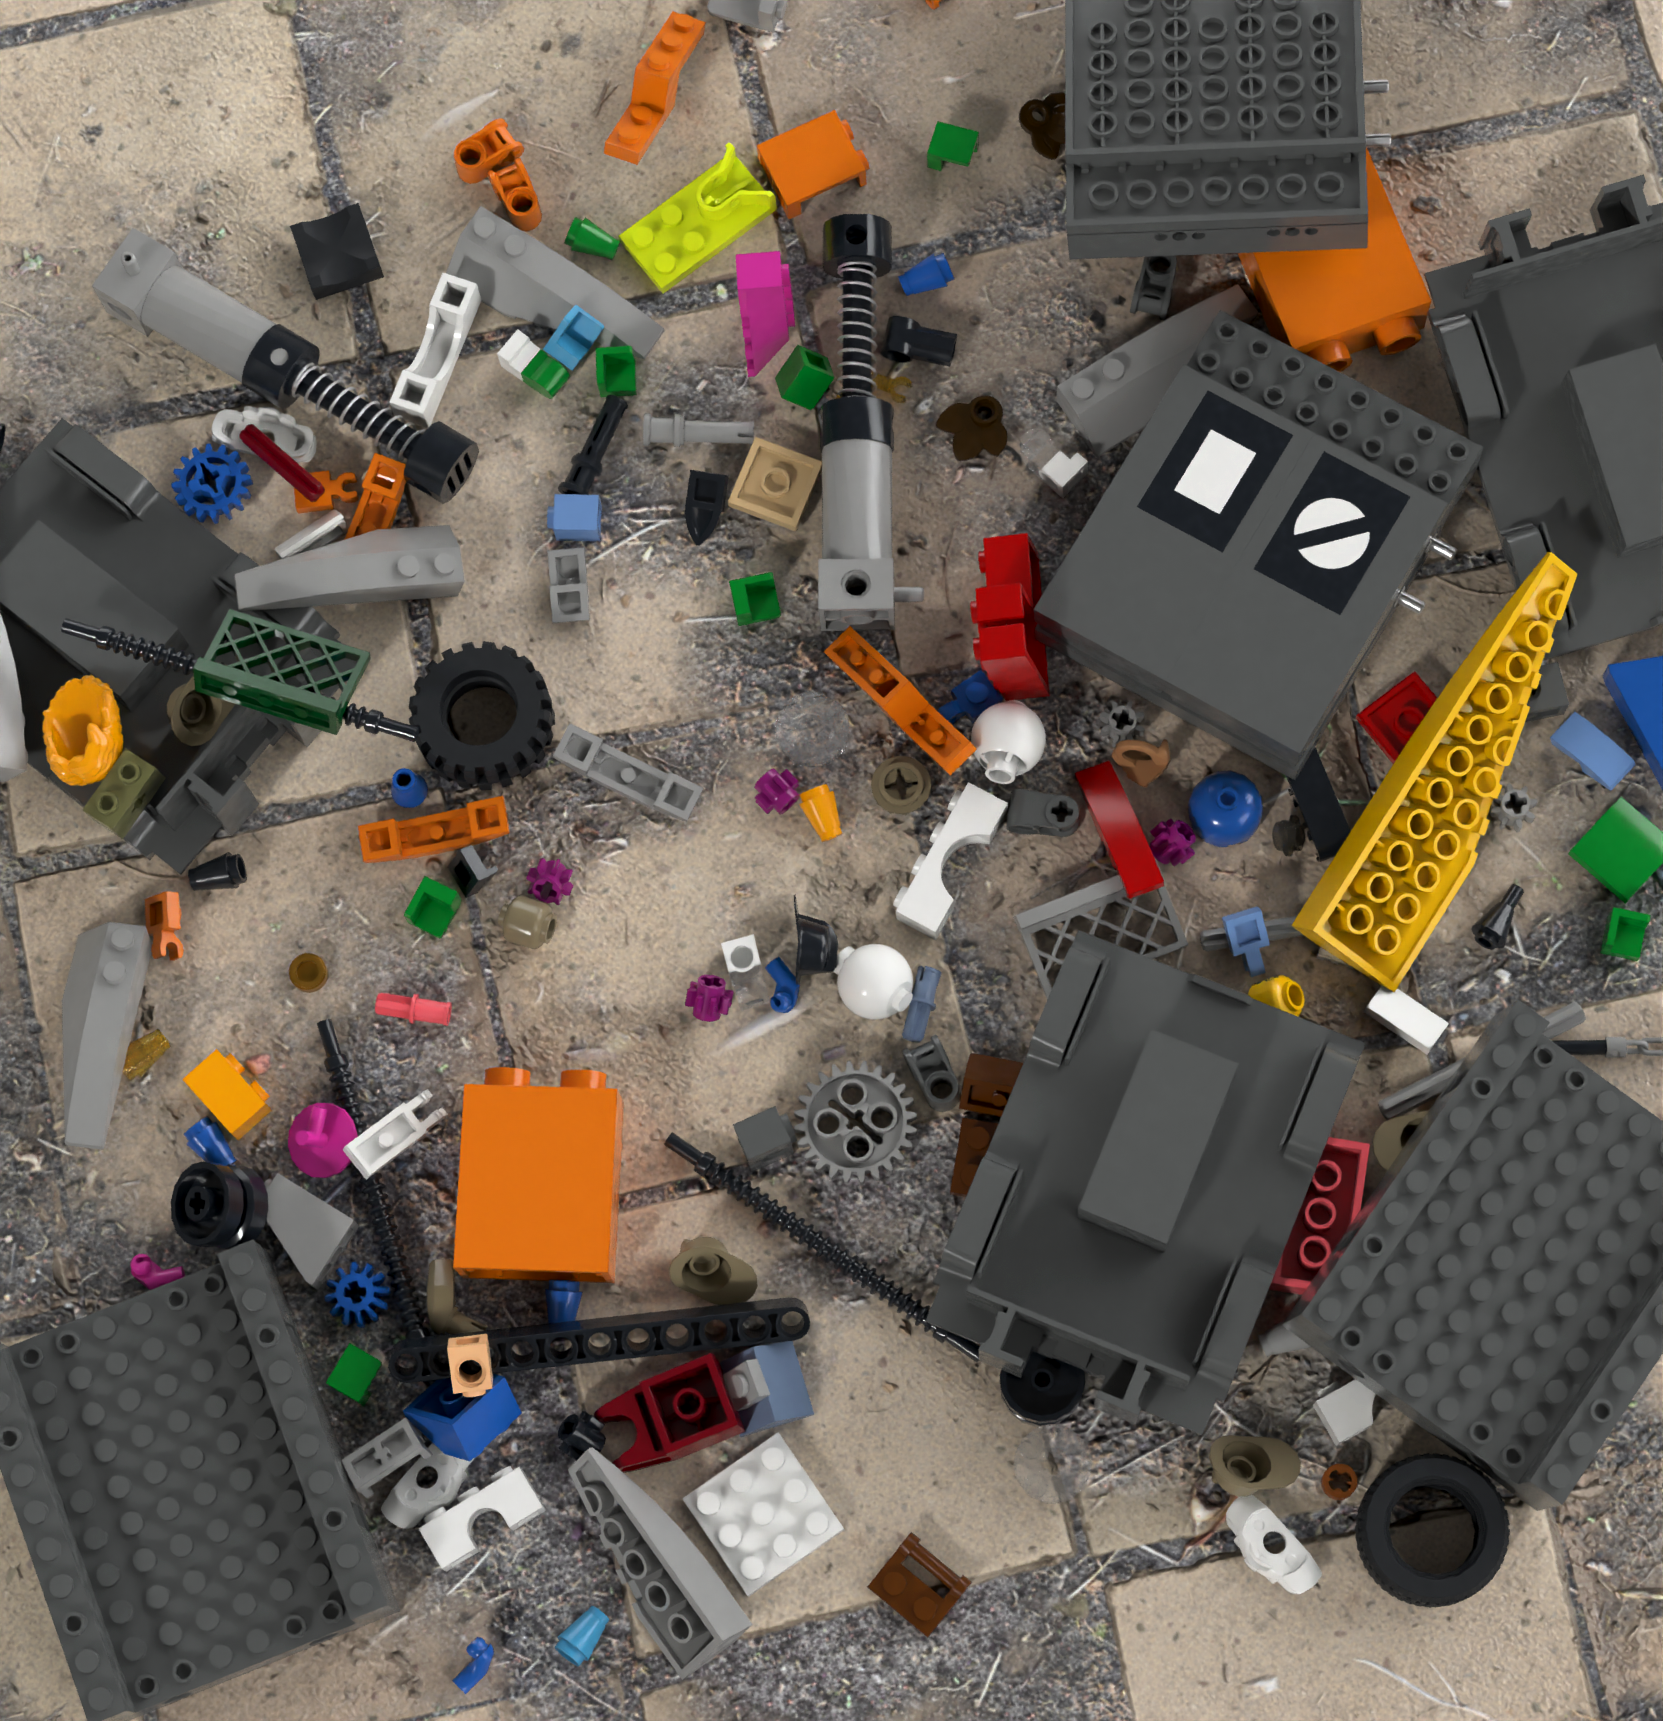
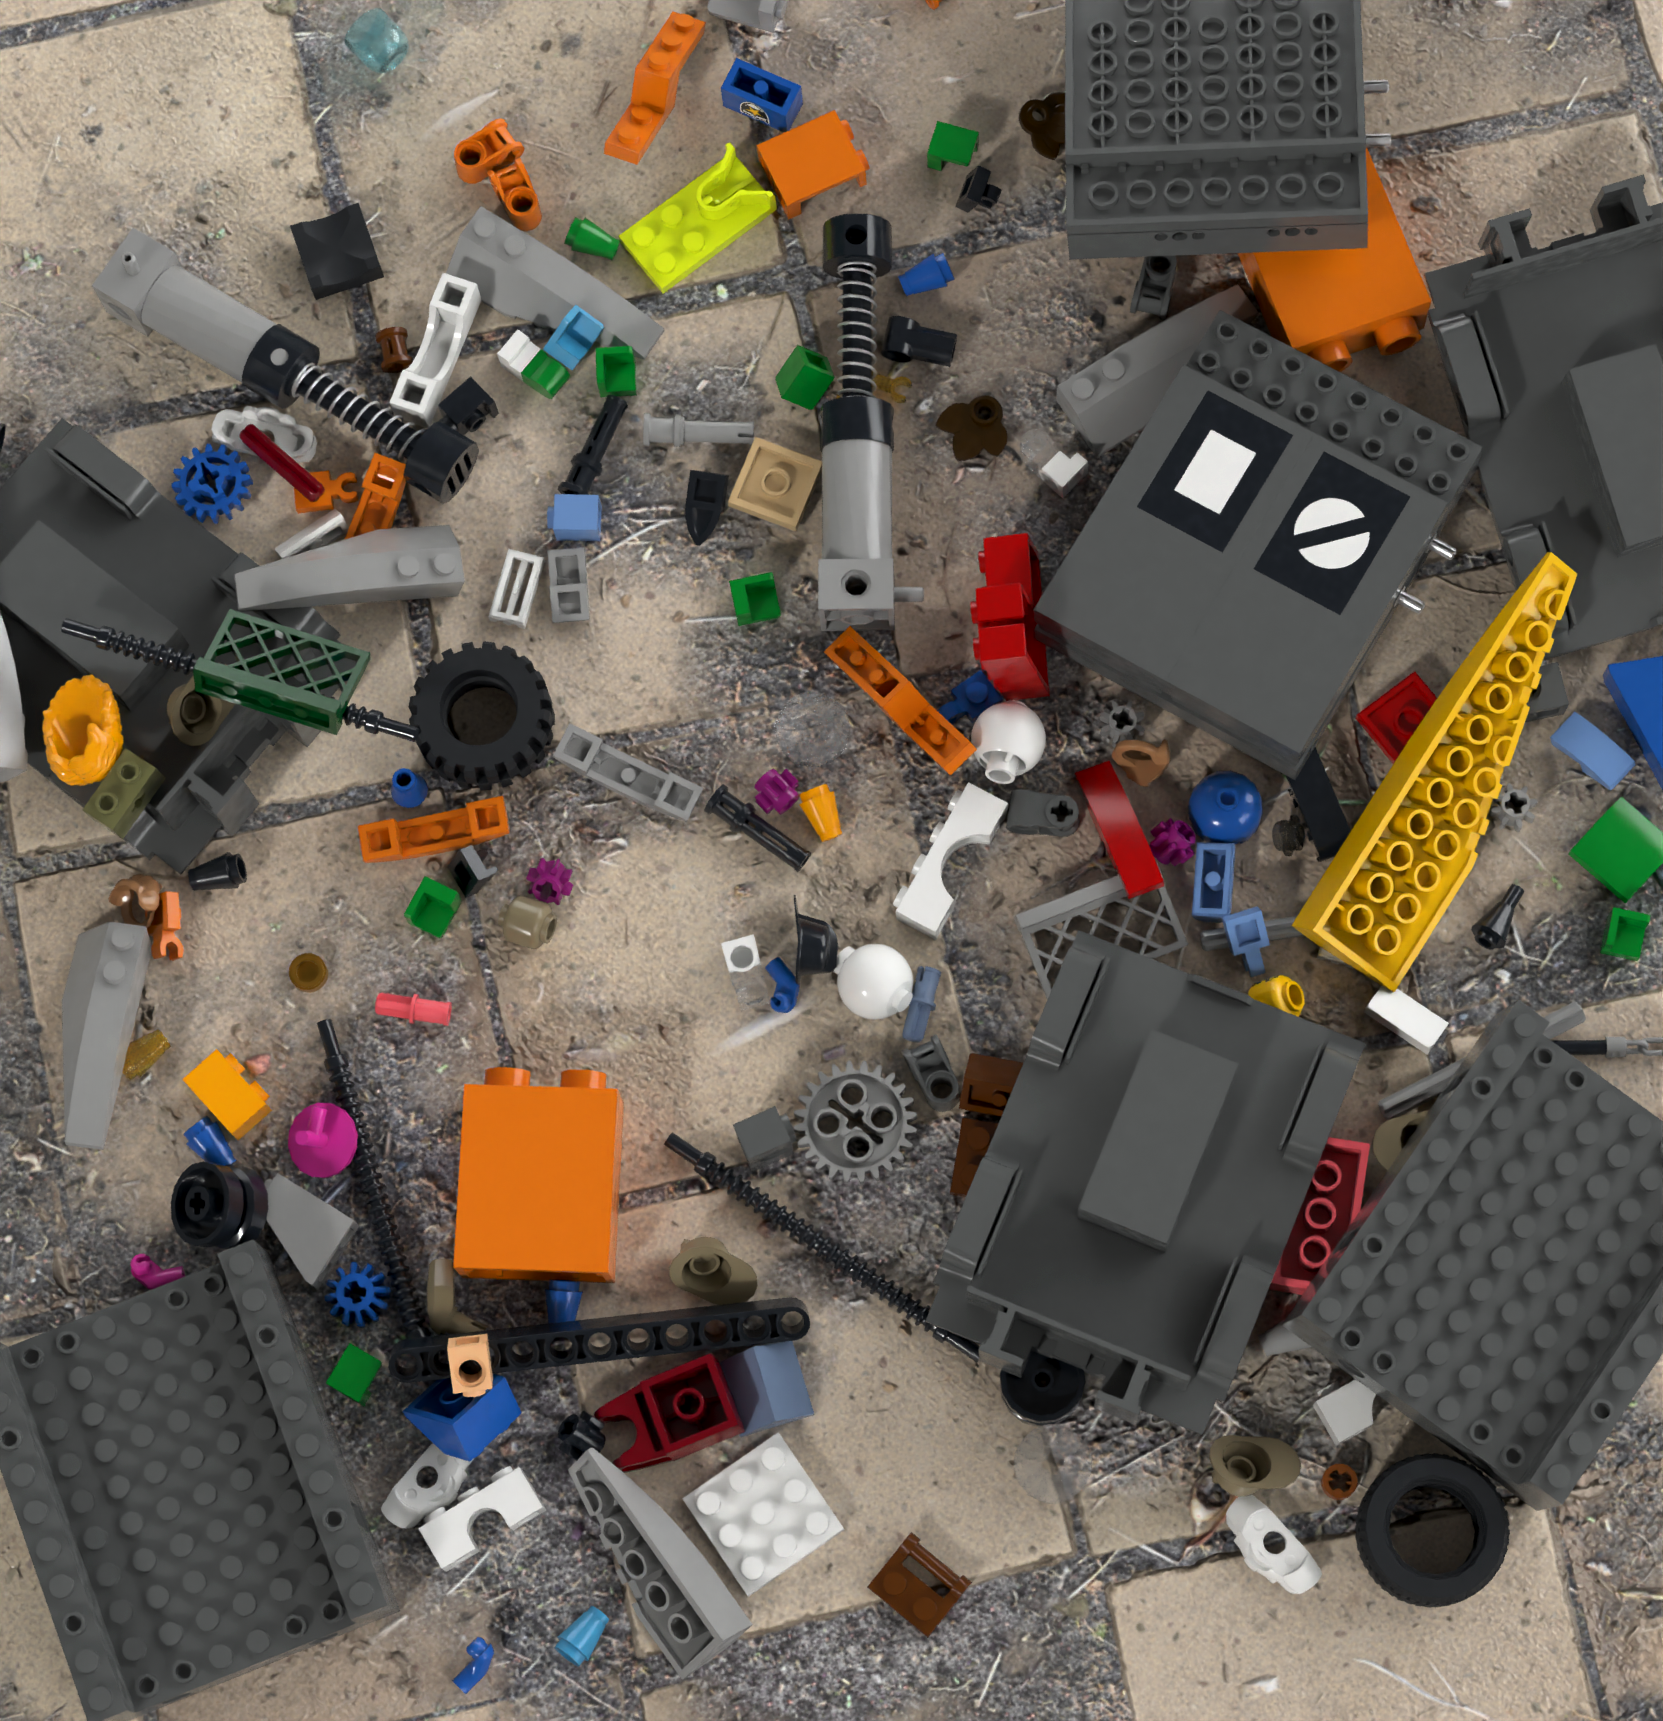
(148, 897): none -> medium nougat piece
(377, 41): none -> clear light blue helmet
(384, 1455): light grey hinge -> none
(391, 1135): white hinge -> none
(394, 349): none -> reddish brown bush
(467, 407): none -> black brick
(509, 618): none -> white tile
(709, 998): magenta gear -> none
(745, 813): none -> black pin
(746, 1384): light grey plate -> none
(761, 95): none -> blue brick
(764, 306): dark pink wedge -> none
(913, 773): dark tan gear -> none
(977, 191): none -> black tile
(1213, 881): none -> medium blue brick

